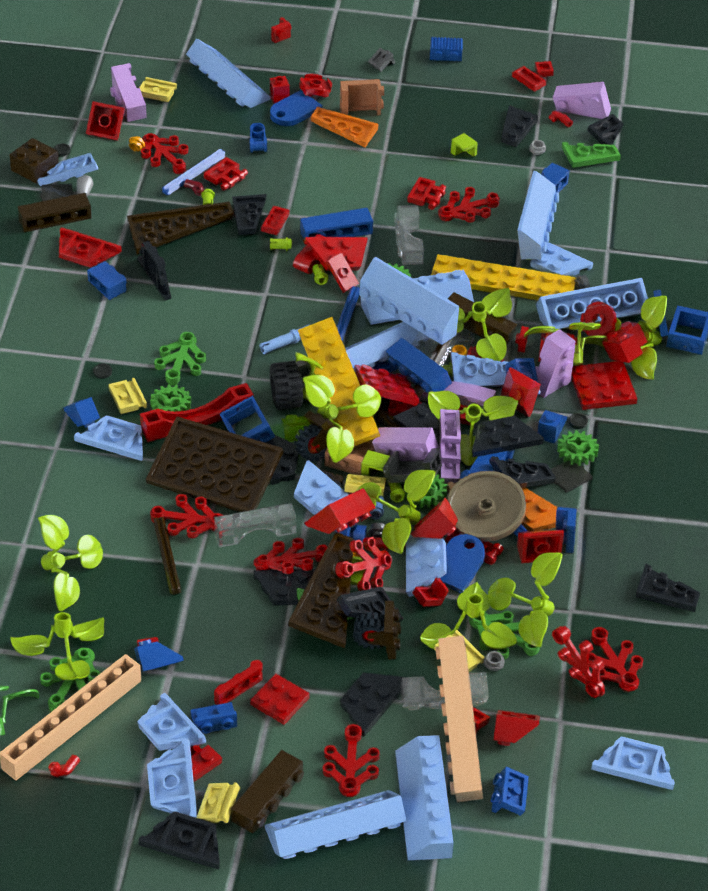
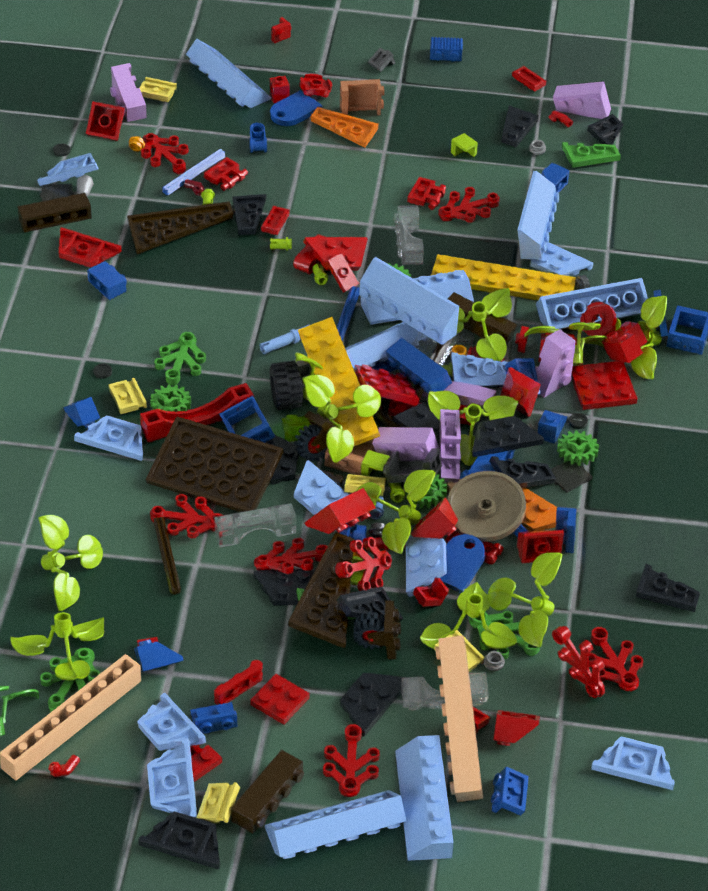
(33, 160): dark brown brick -> none
(154, 268): black wing -> none
(339, 224): blue brick -> none
(544, 69): red plate -> none

